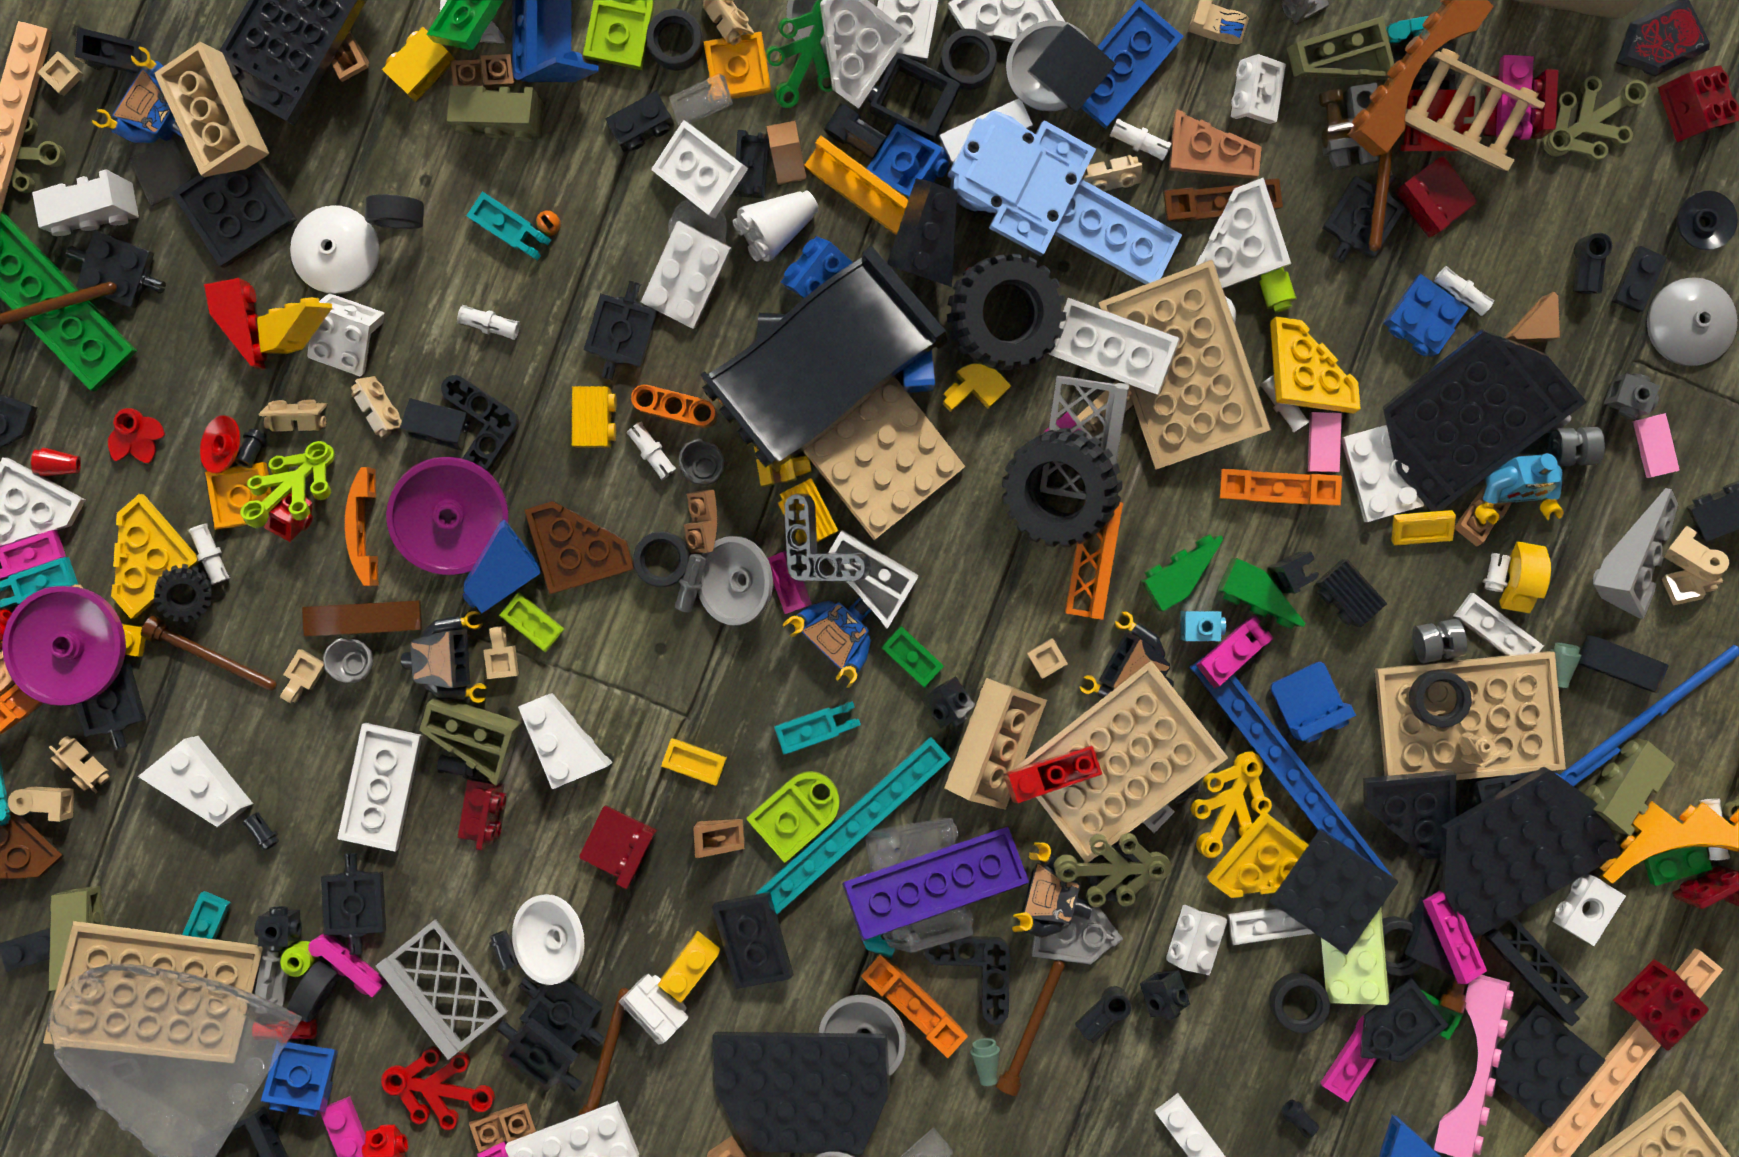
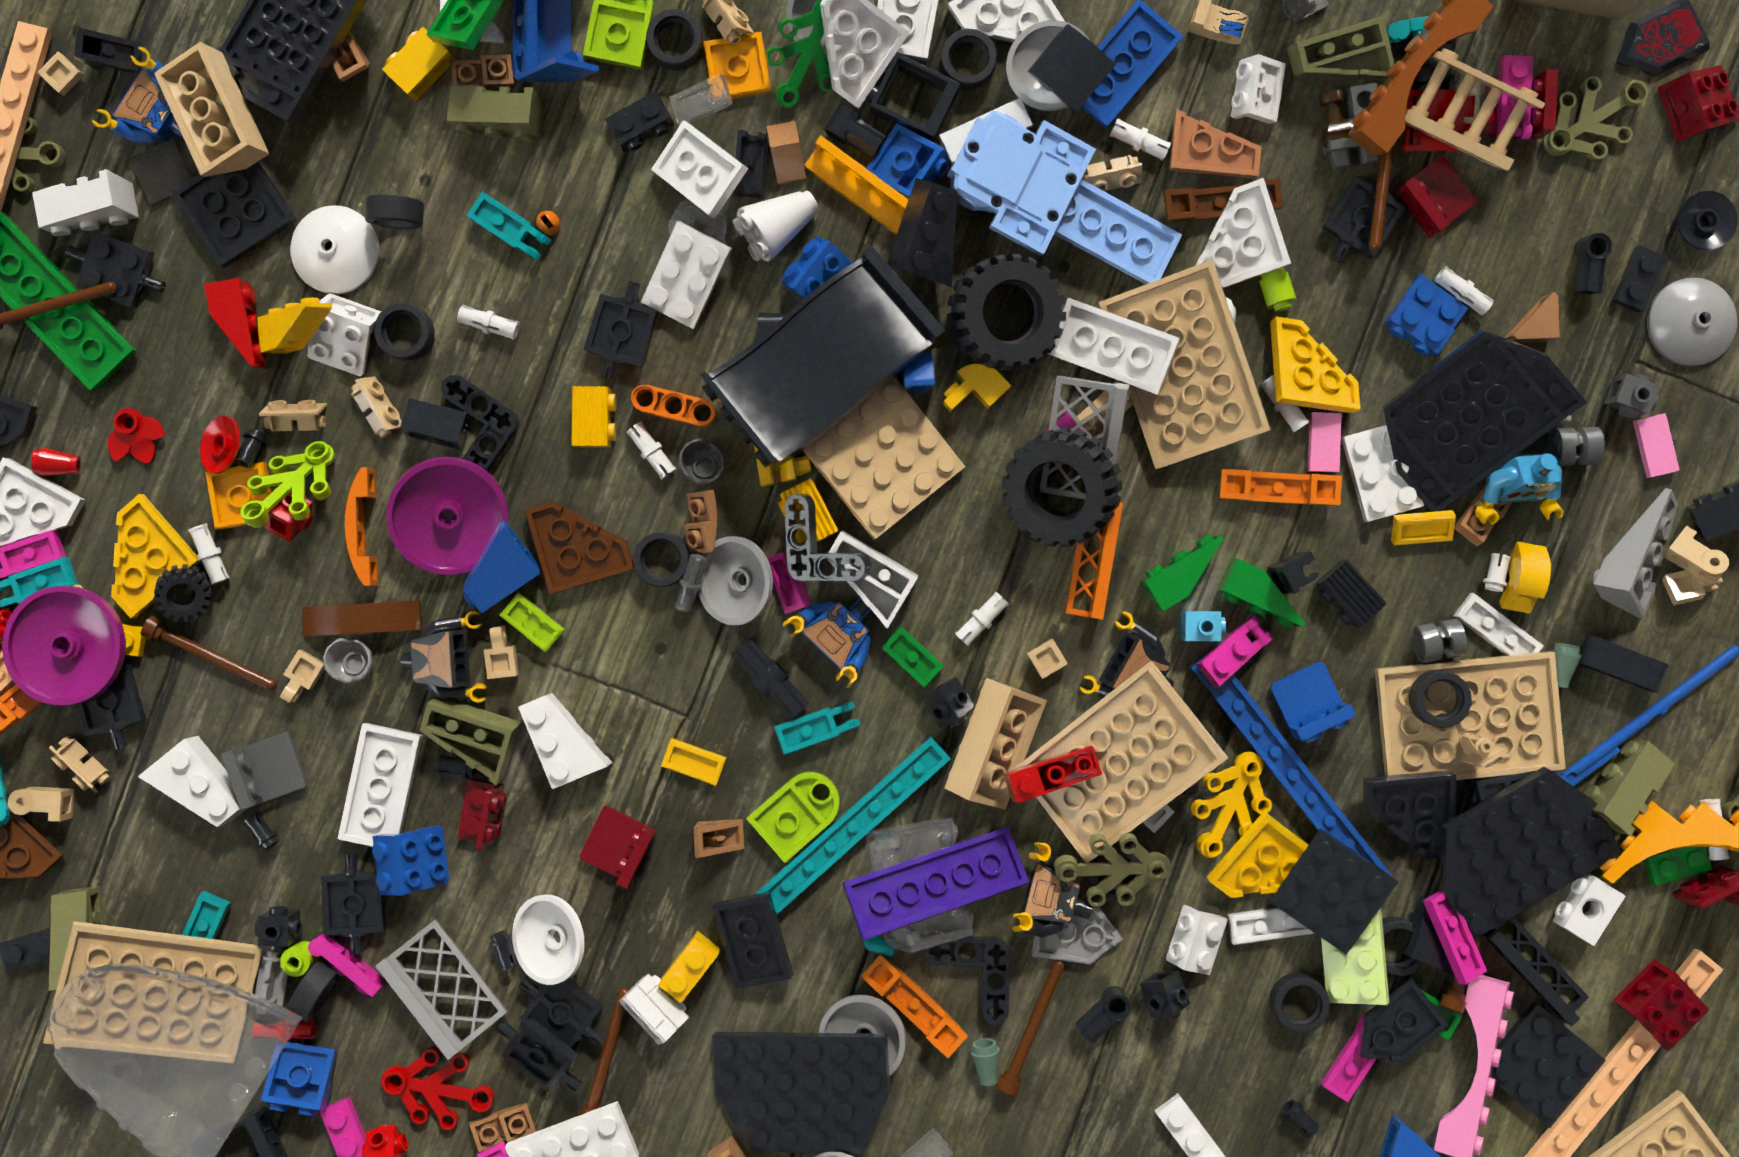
(264, 770): none -> dark grey bracket
(381, 331): none -> black tyre
(410, 861): none -> blue bracket
(770, 678): none -> black piece
(982, 618): none -> white pin

